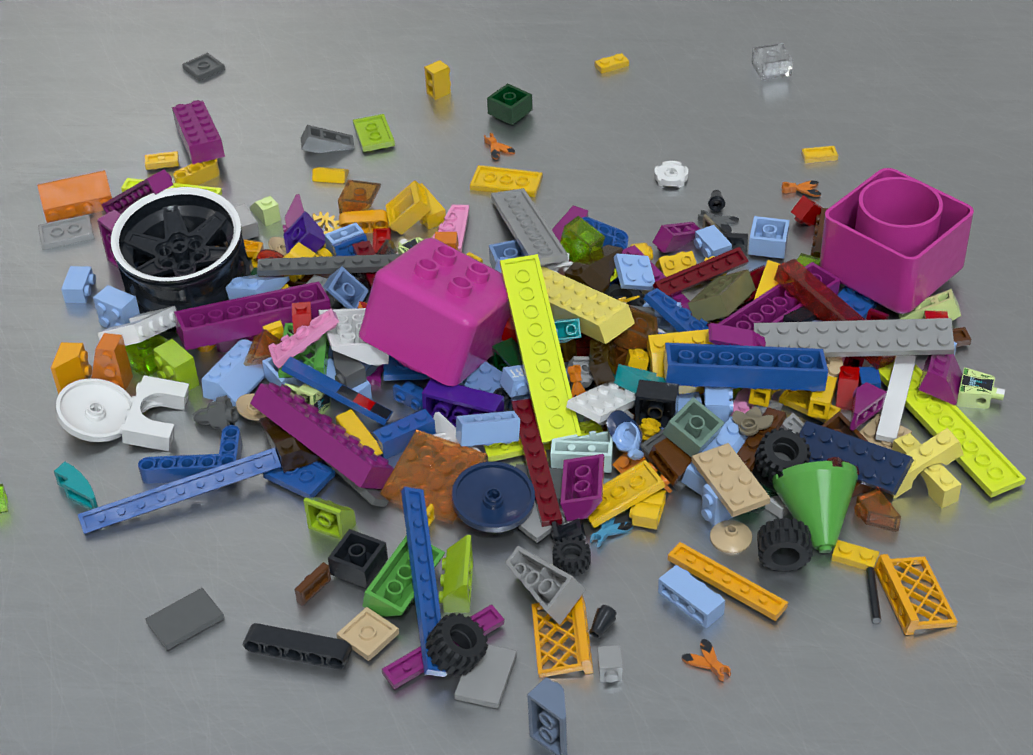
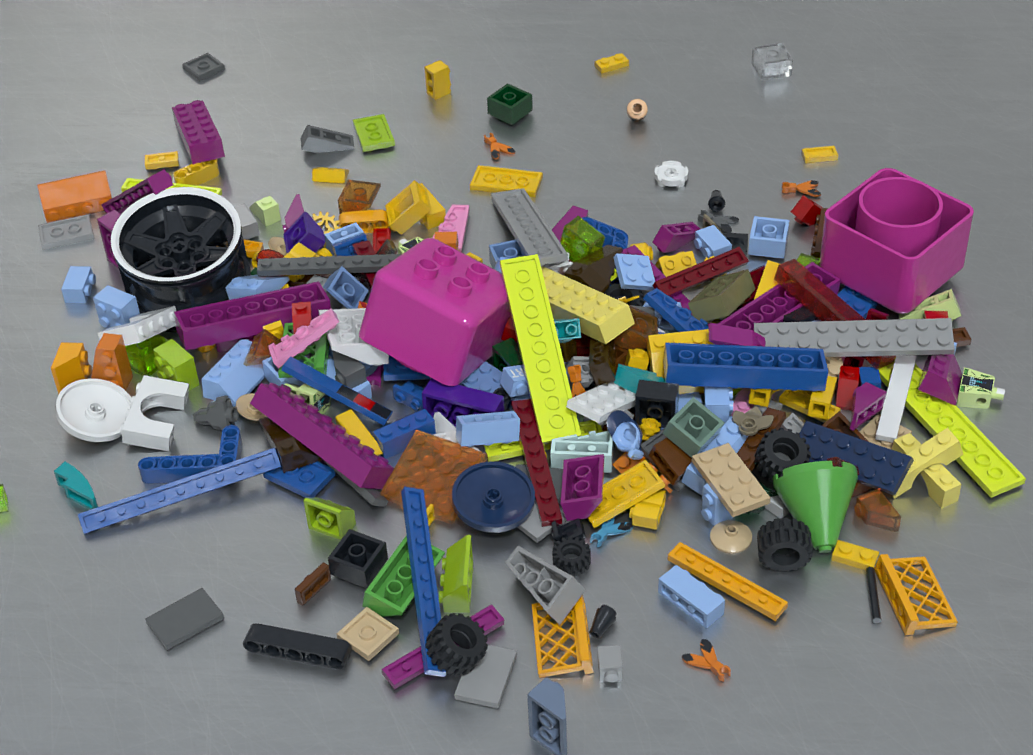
(637, 110): none -> light nougat head

